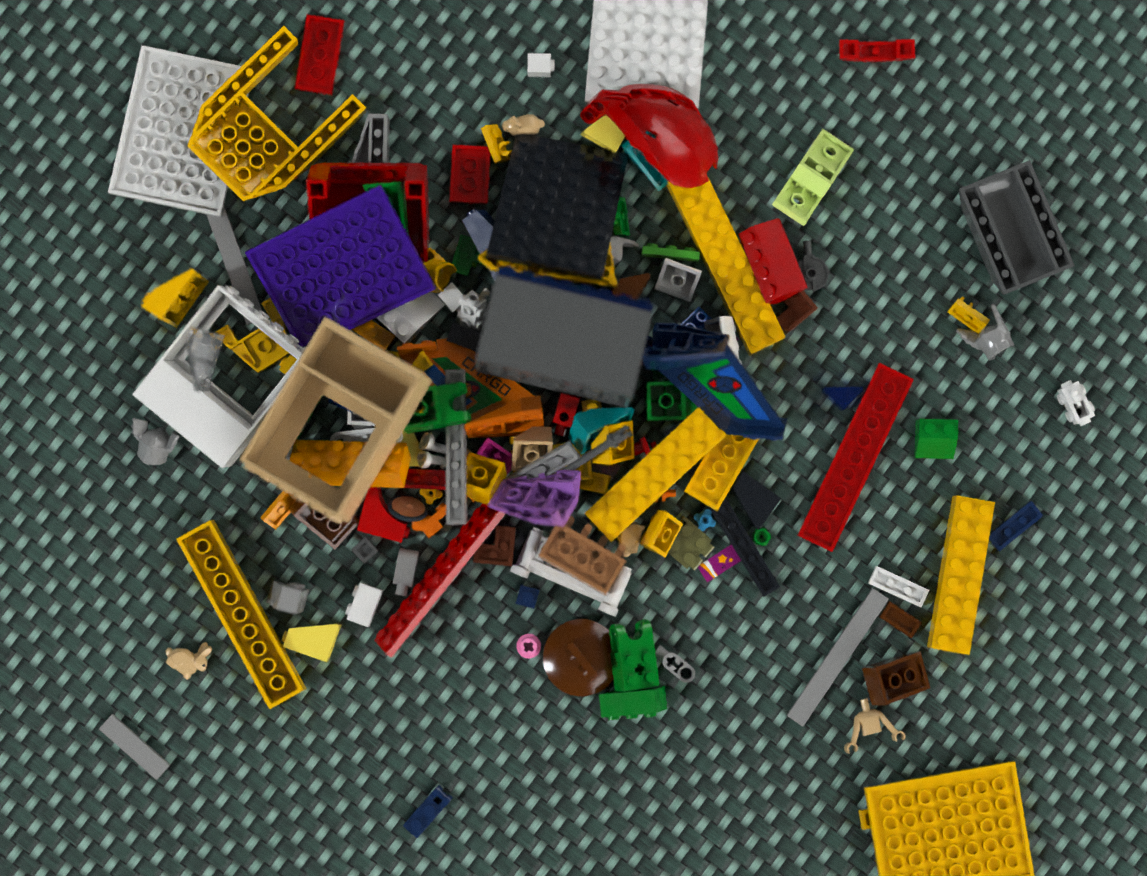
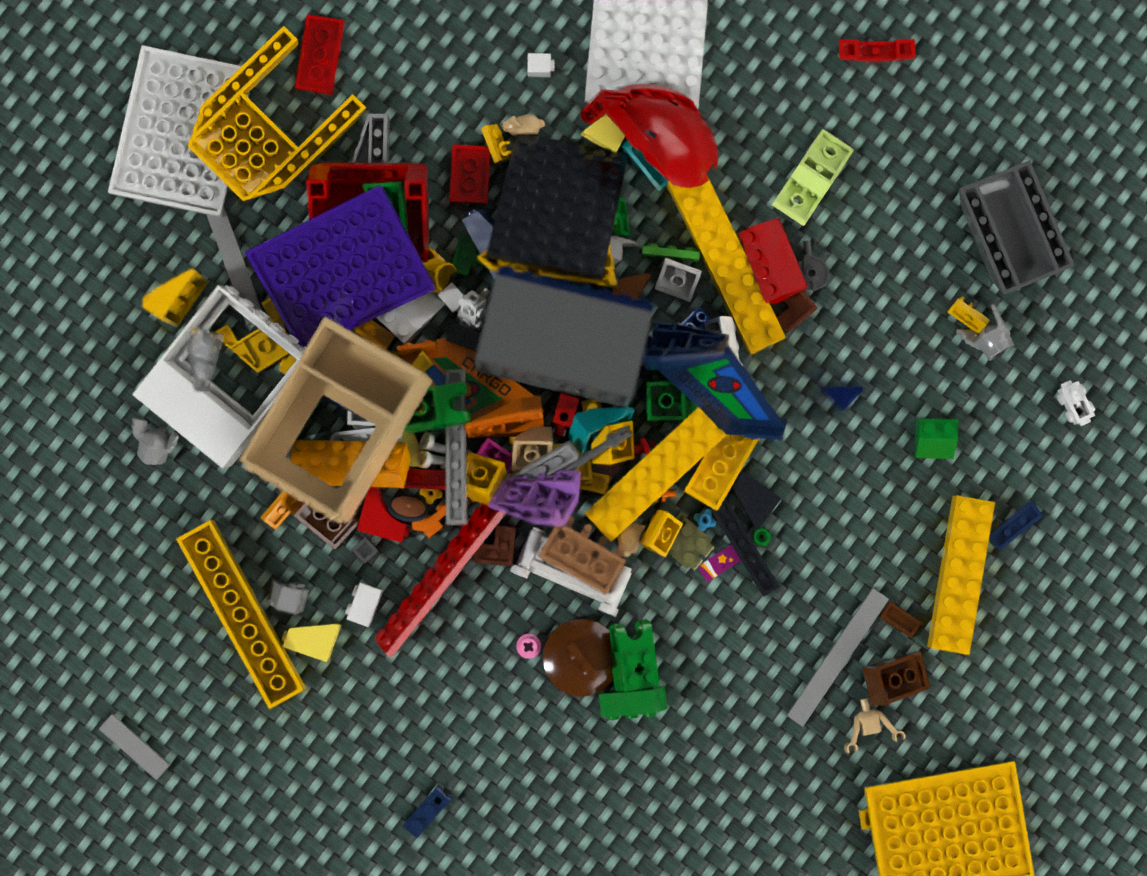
(187, 662): tan animal -> none
(405, 570): light grey piece -> none
(527, 596): dark blue brick -> none
(662, 654): light grey piece -> none
(855, 457): red plate -> none
(898, 586): white plate -> none

